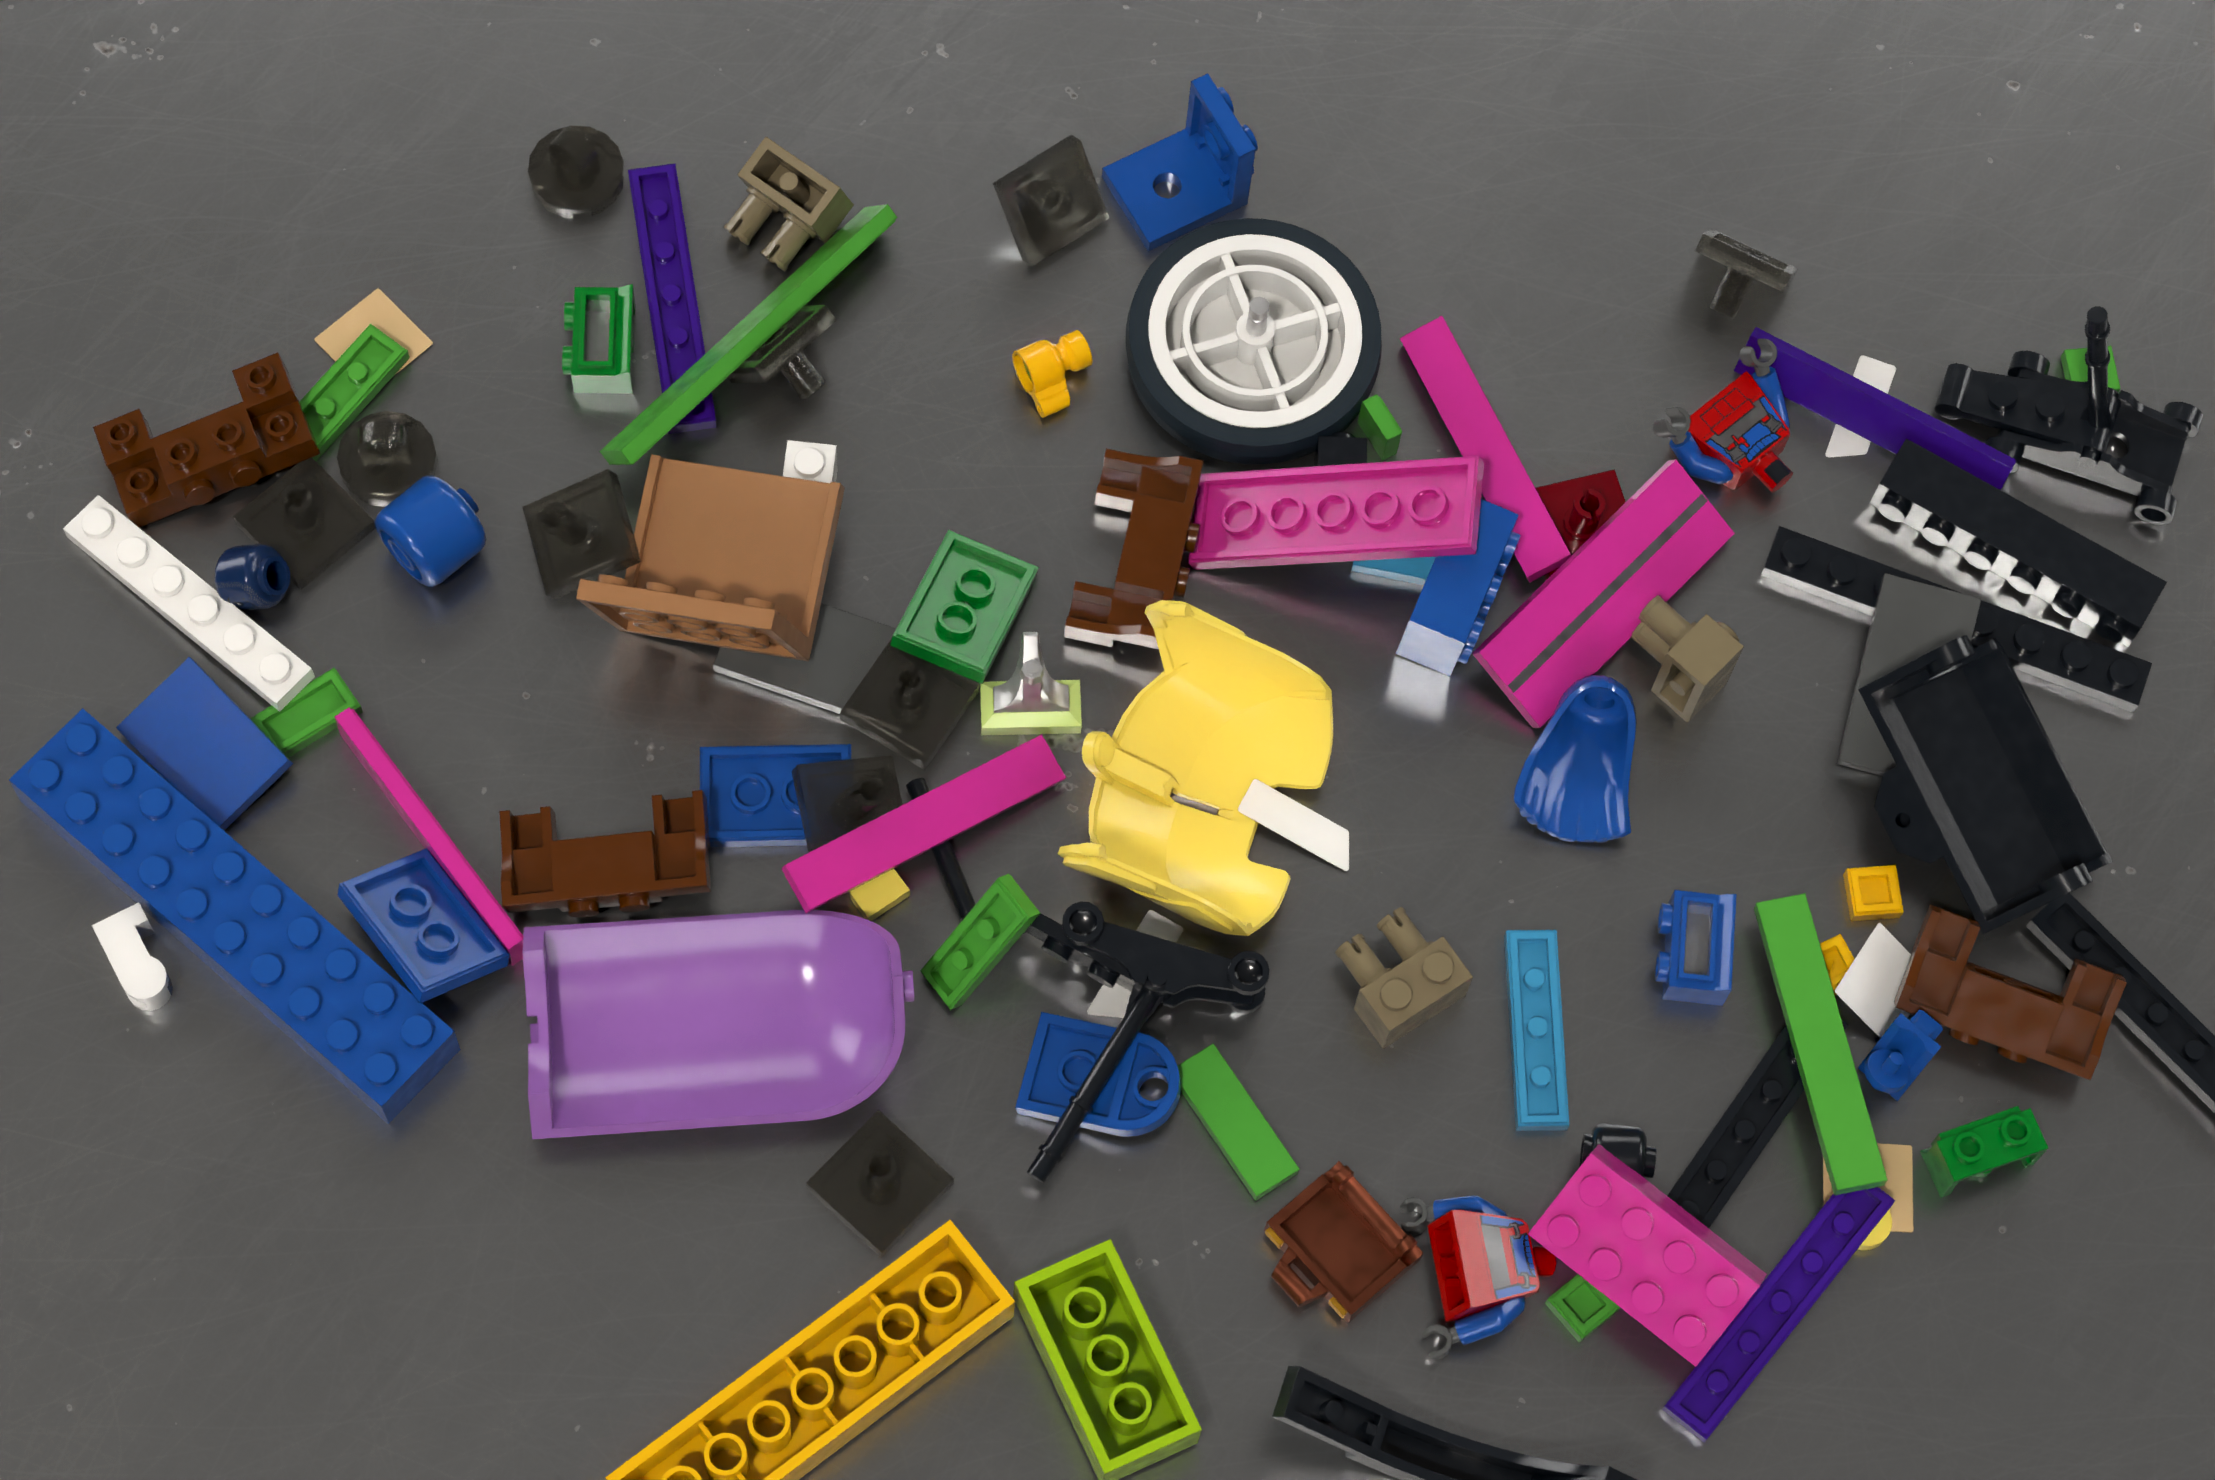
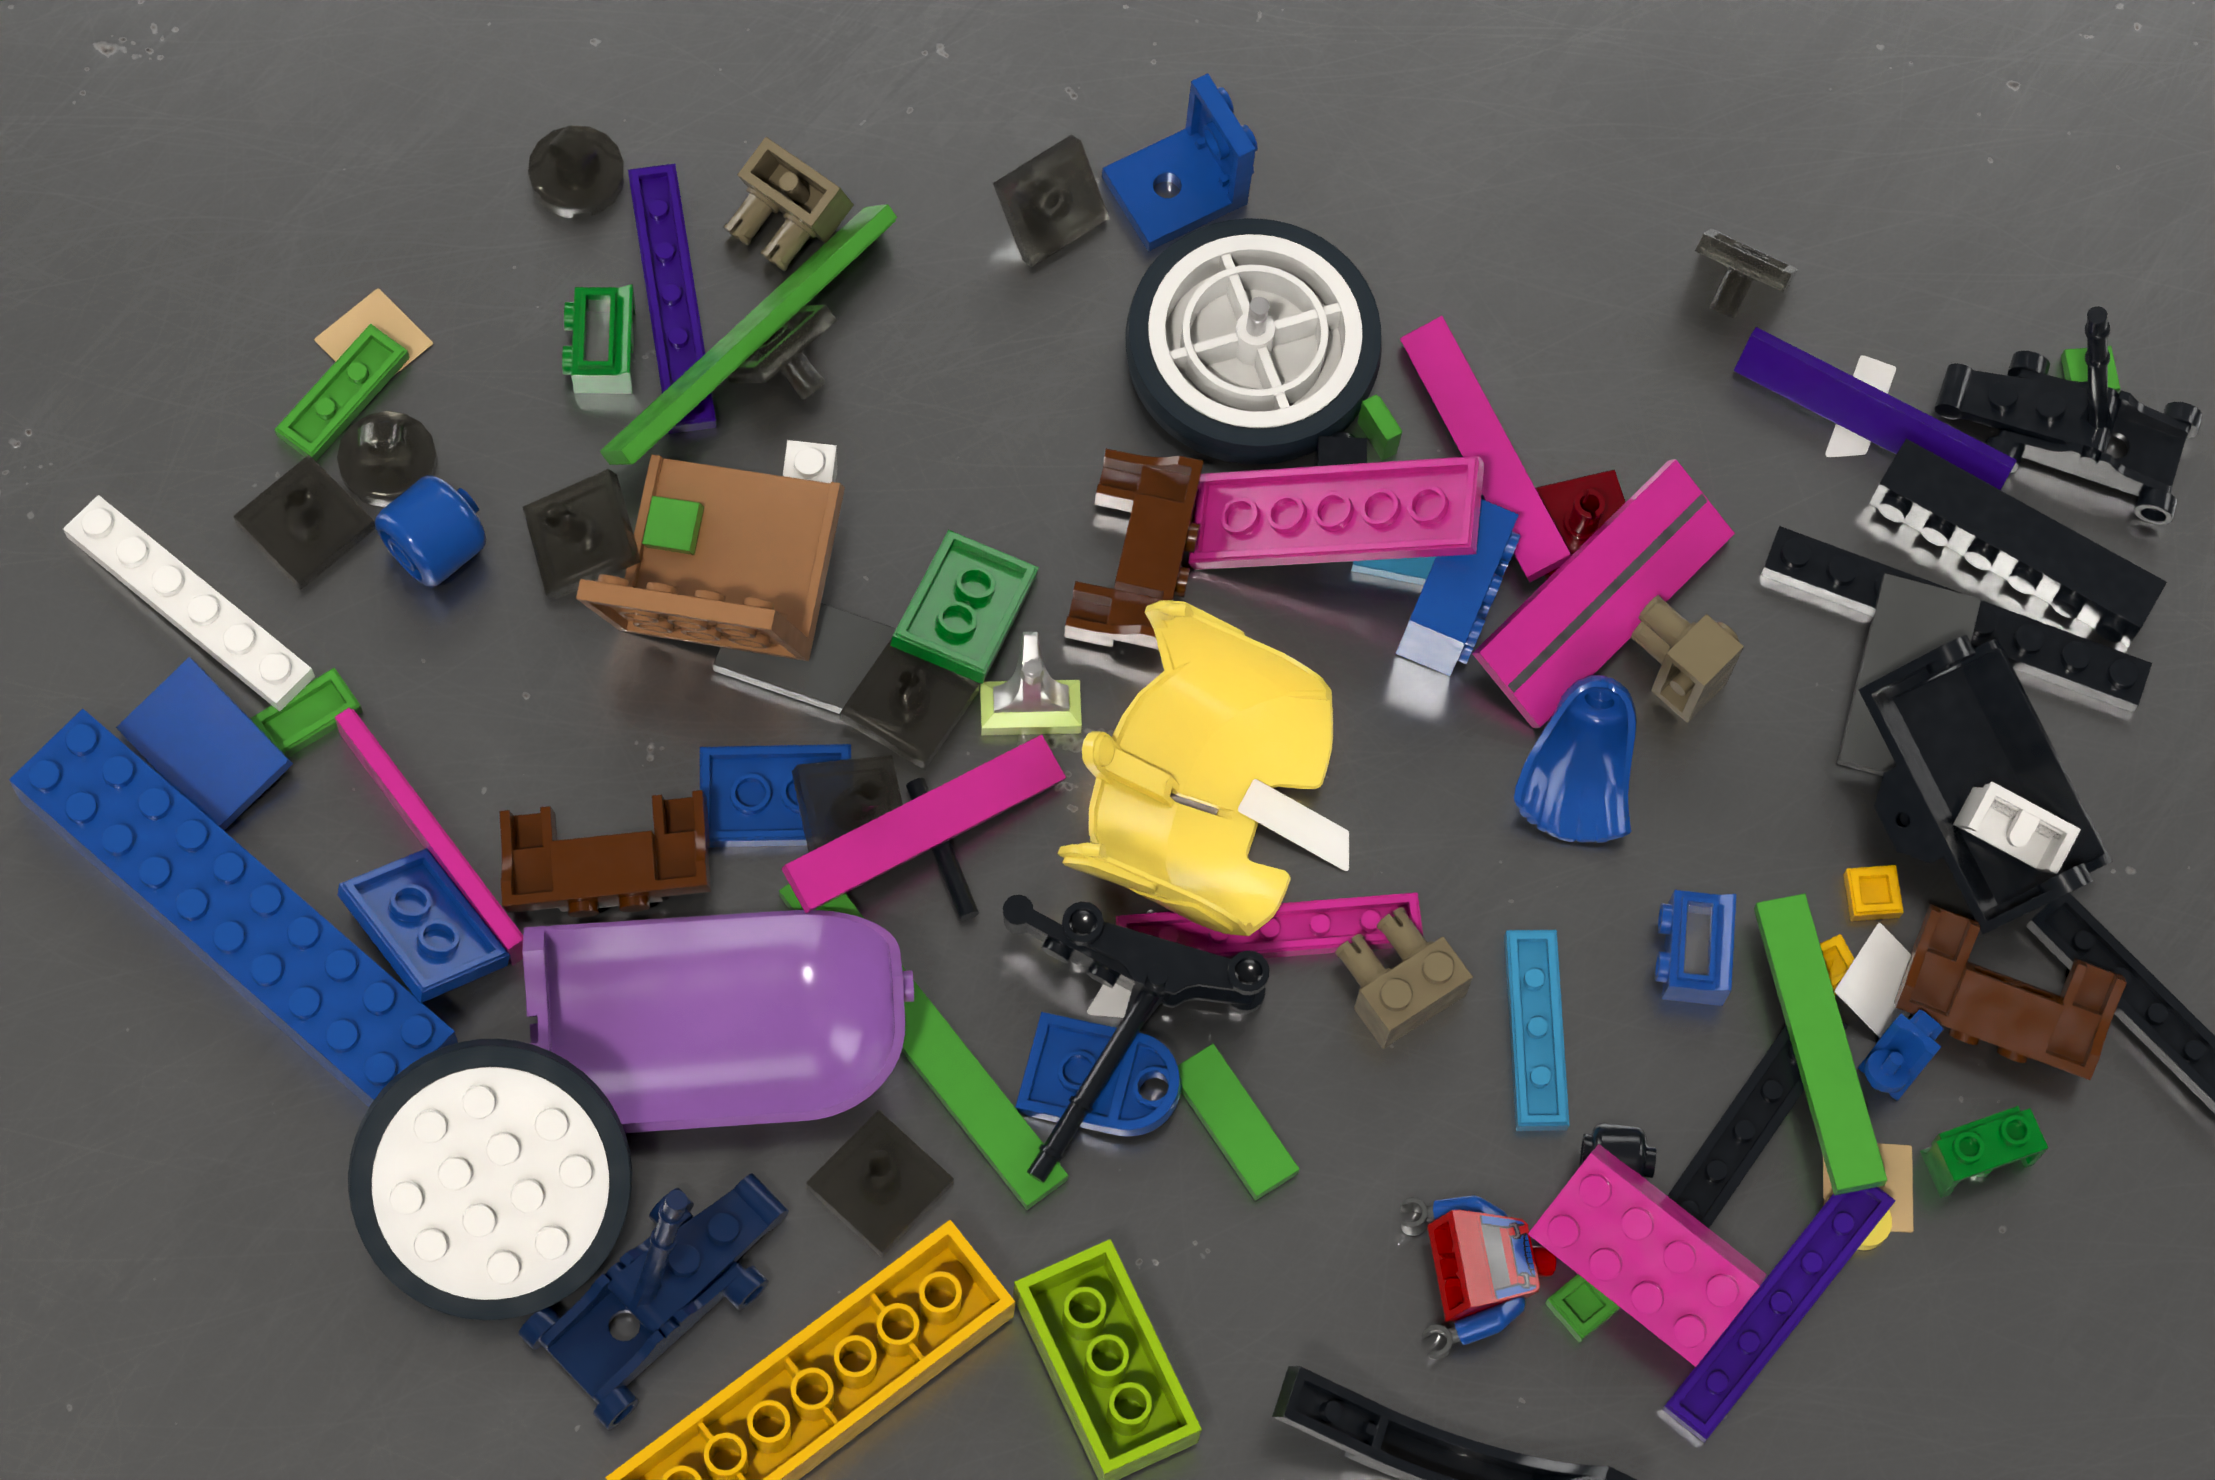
(138, 972): white leg -> none
(211, 453): reddish brown bracket -> none
(252, 576): dark blue head -> none
(490, 1179): none -> white wheel
(665, 1285): none -> dark blue piece
(673, 525): none -> bright green tile
(879, 895): light yellow tile -> none
(964, 1087): none -> bright green tile
(980, 941): bright green tile -> none
(1043, 369): yellow piece -> none
(1293, 930): none -> dark pink tile
(1339, 1244): copper piece -> none
(1737, 429): torso -> none
(2017, 827): none -> white window

